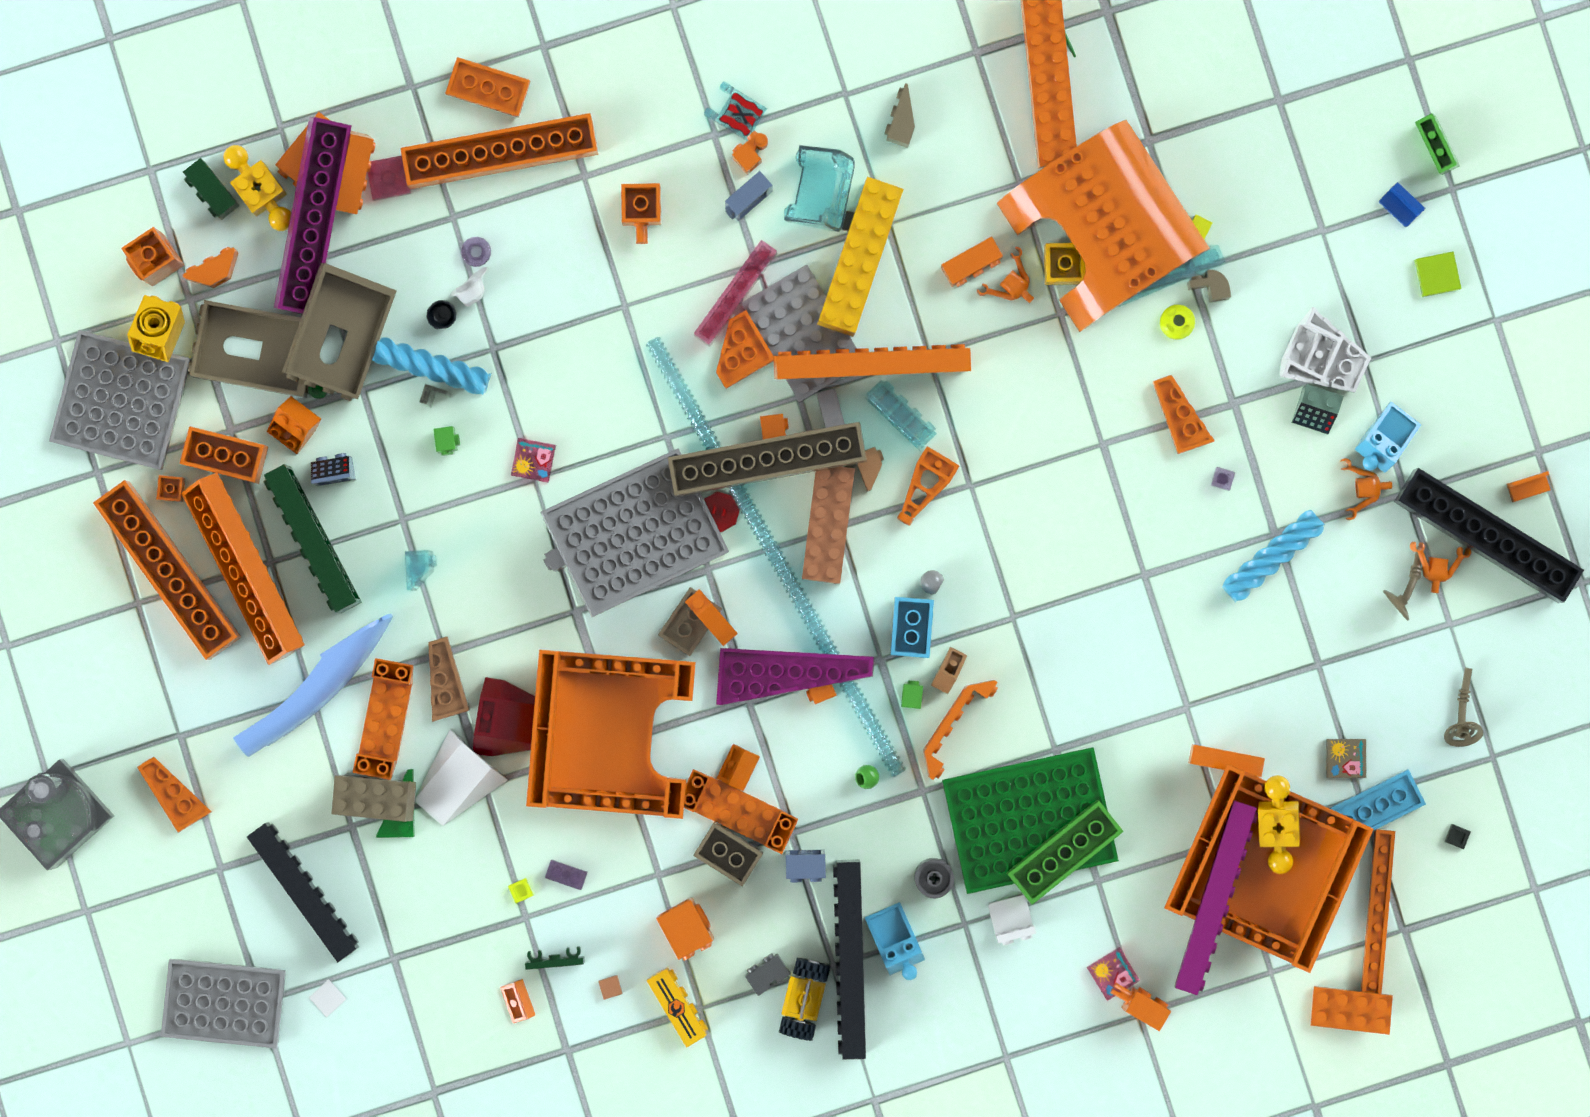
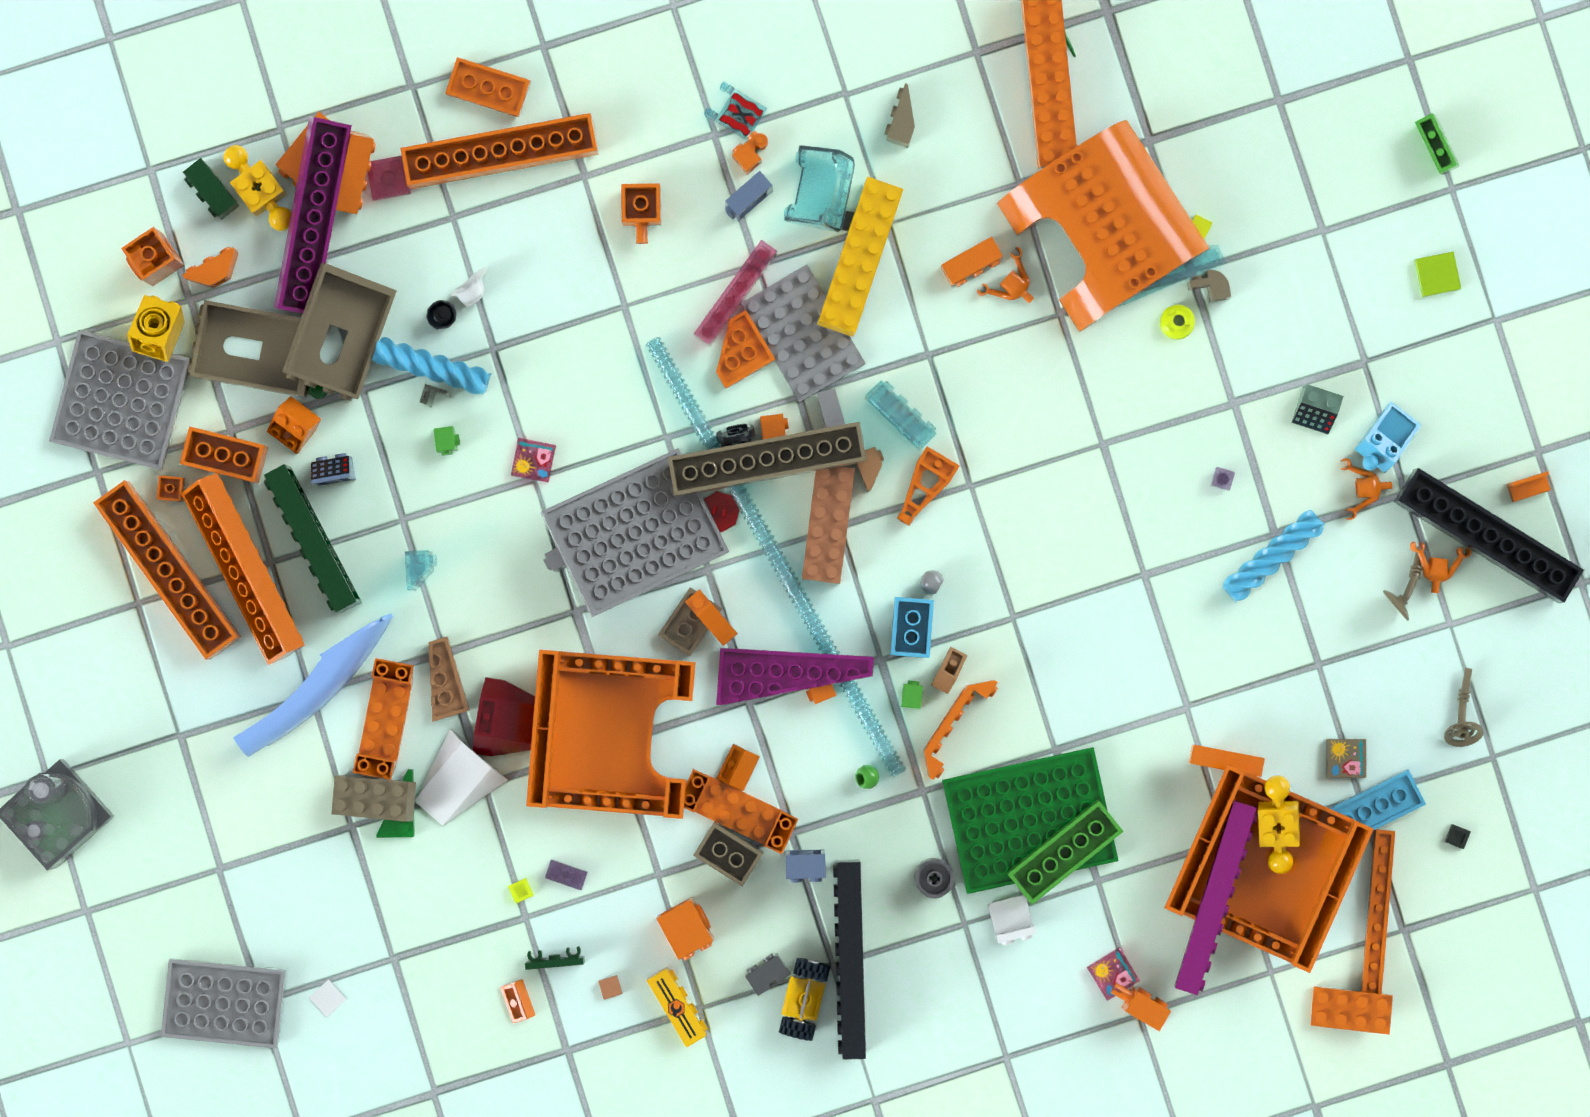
(176, 800): orange wing -> none
(303, 892): black brick -> none
(466, 251): clear purple piece -> none
(735, 434): none -> black plate
(872, 363): orange brick -> none
(895, 941): medium azure slope -> none
(1062, 264): yellow brick -> none
(1183, 422): orange wing -> none
(1323, 355): white wedge -> none
(1401, 204): blue panel -> none

